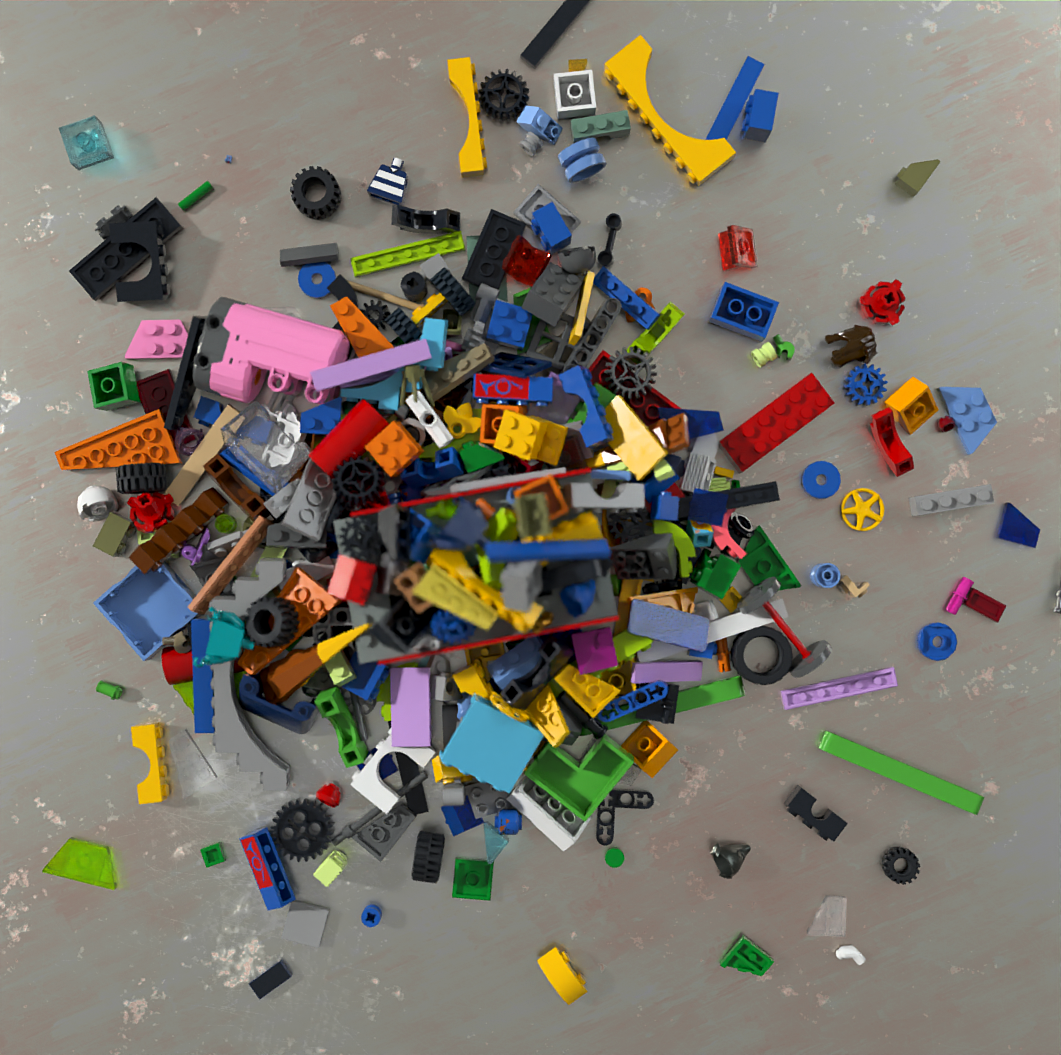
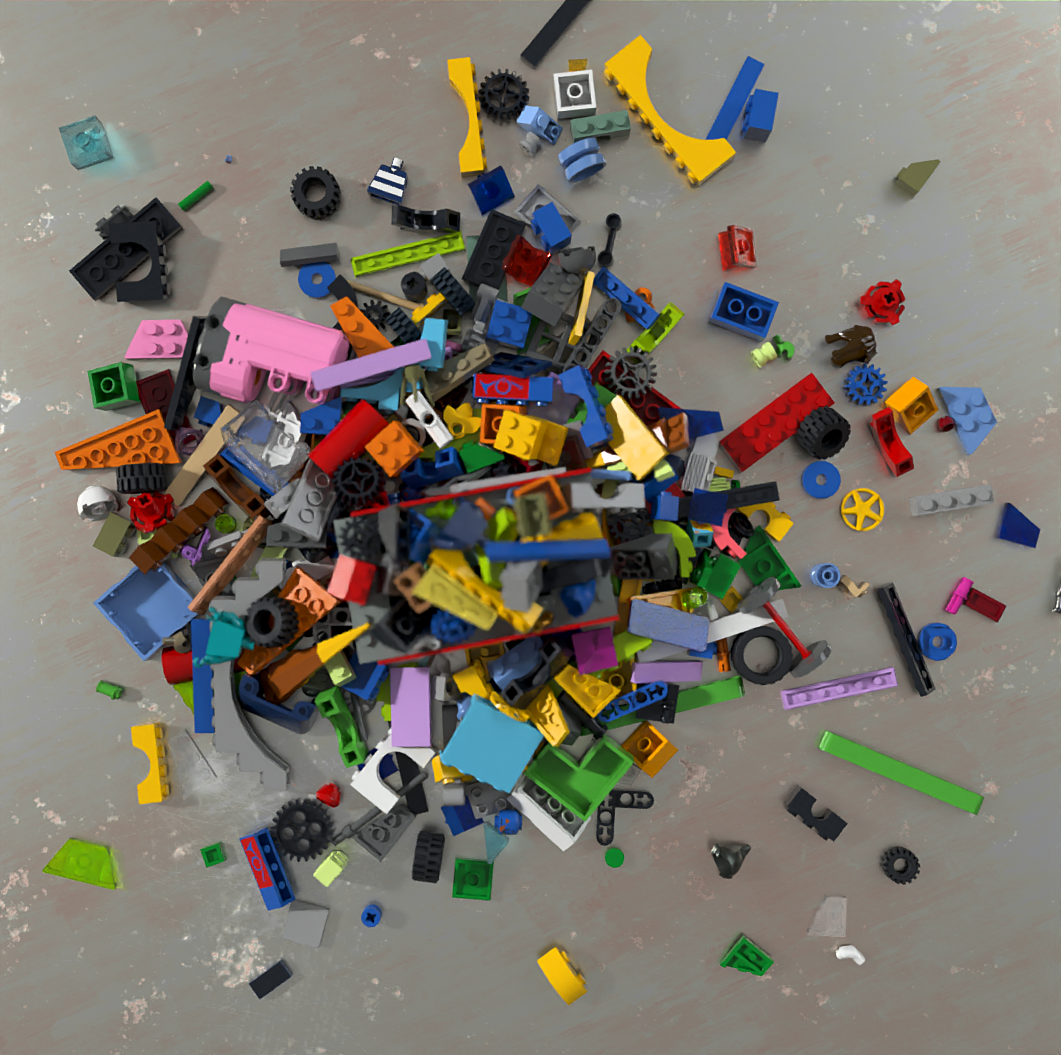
(491, 190): none -> clear blue tile
(699, 595): none -> clear neon green wheel
(777, 523): none -> yellow arch
(823, 433): none -> black tyre
(906, 639): none -> black plate

